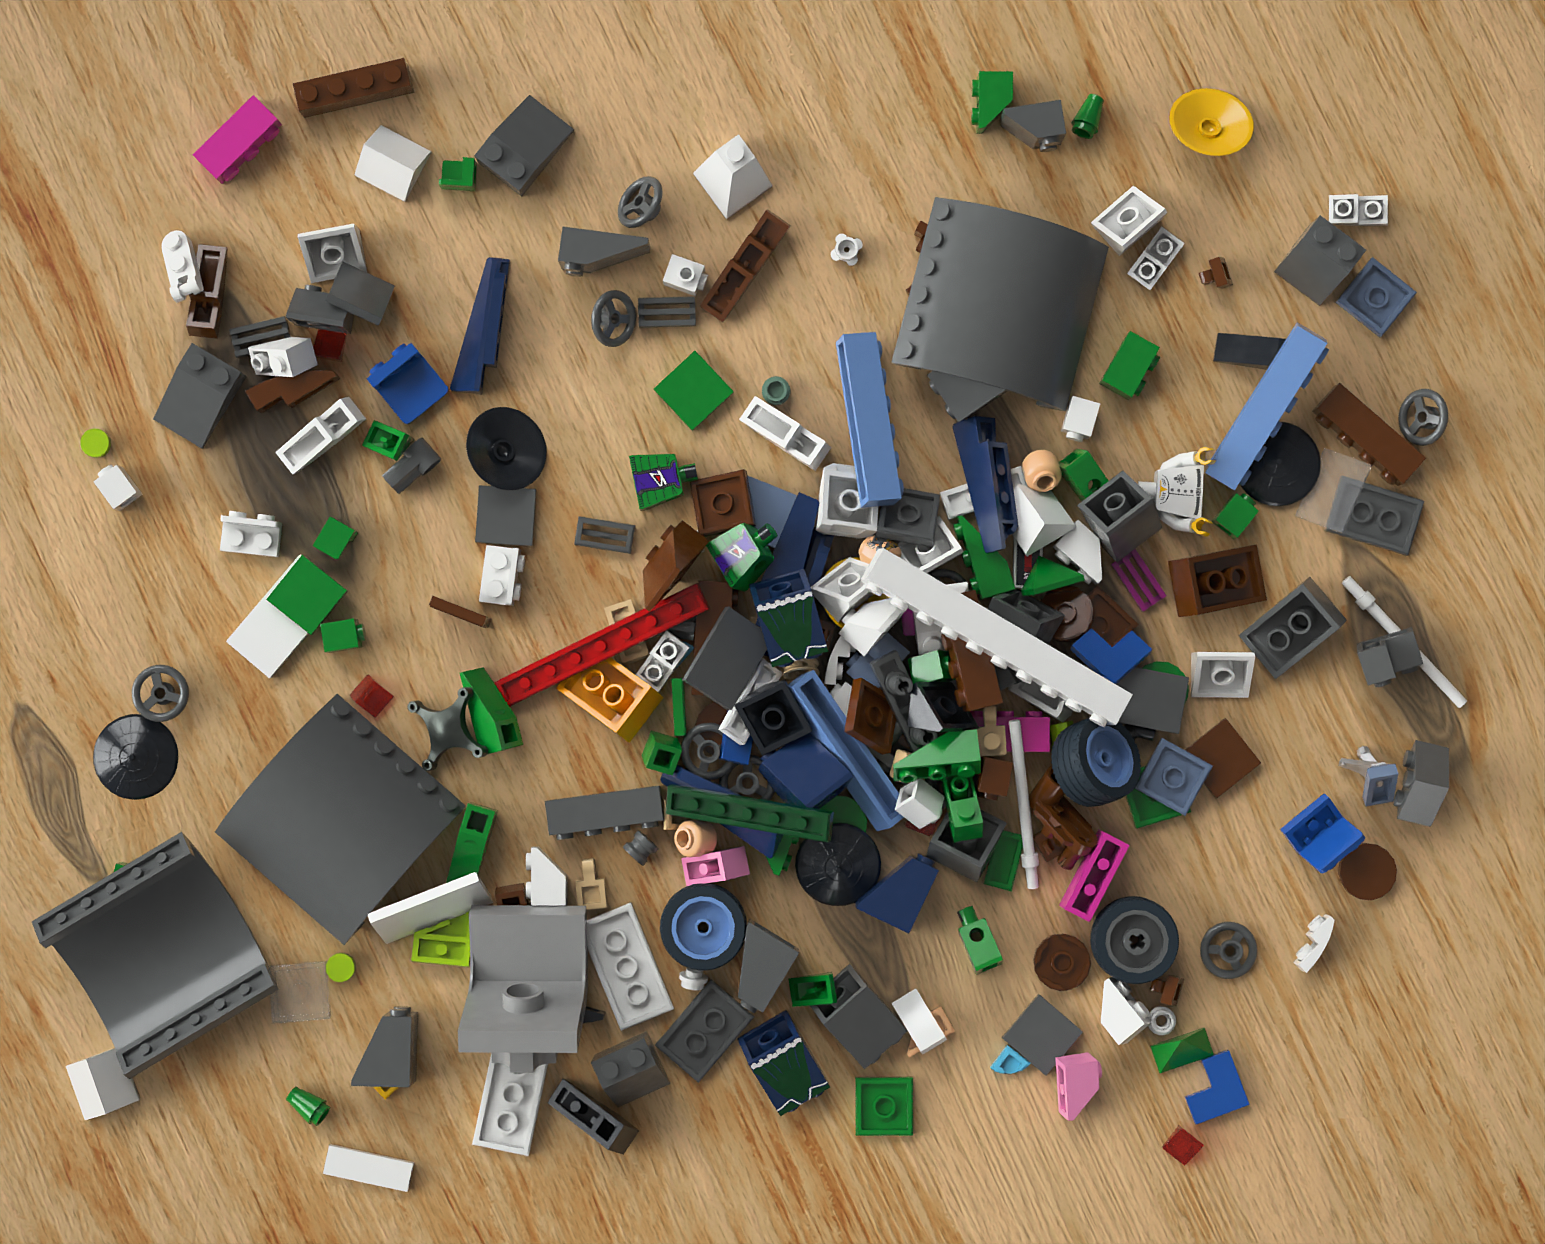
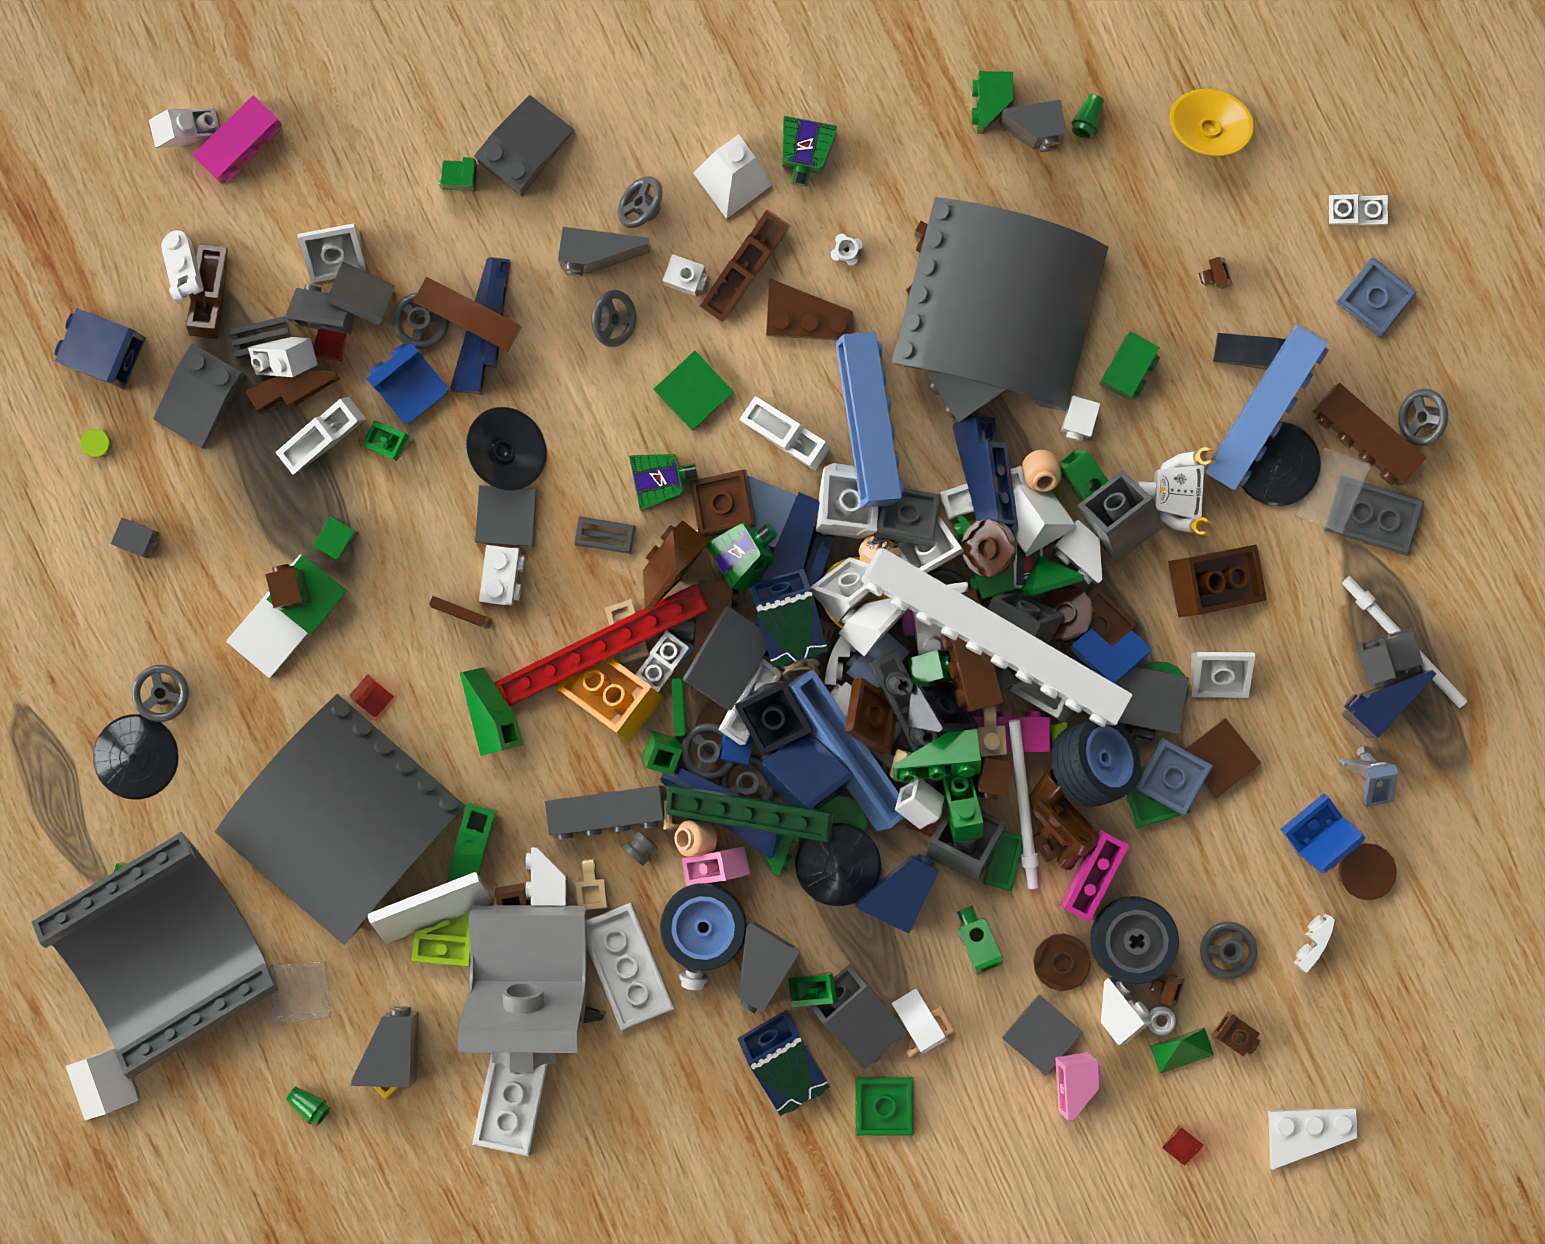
(99, 348): none -> dark blue slope
(117, 487): white brick -> none
(136, 538): none -> dark grey brick
(183, 126): none -> white slope
(249, 535): white bracket -> none
(287, 587): none -> reddish brown brick
(340, 967): lime tile -> none
(342, 635): green brick -> none
(353, 88): reddish brown brick -> none
(368, 1167): white tile -> none
(391, 162): white slope -> none
(404, 305): none -> dark grey piece
(416, 461): dark grey piece -> none
(448, 728): pearl dark grey piece -> none
(467, 314): none -> reddish brown slope
(593, 1117): black slope -> none
(630, 1069): dark grey slope -> none
(675, 311): dark grey tile -> none
(704, 1030): dark grey tile -> none
(776, 390): sand green plate -> none
(802, 315): none -> reddish brown wing
(806, 147): none -> torso
(989, 547): none -> reddish brown tile
(1009, 1062): medium azure tile -> none
(1128, 219): white slope -> none
(1151, 599): magenta tile -> none
(1155, 258): white slope -> none
(1225, 1091): blue tile -> none
(1230, 1027): none -> reddish brown brick
(1236, 515): green brick -> none
(1293, 627): dark grey slope -> none
(1307, 1132): none -> white wing
(1319, 260): dark grey slope -> none
(1377, 708): none -> dark blue slope
(1423, 783): dark grey brick -> none

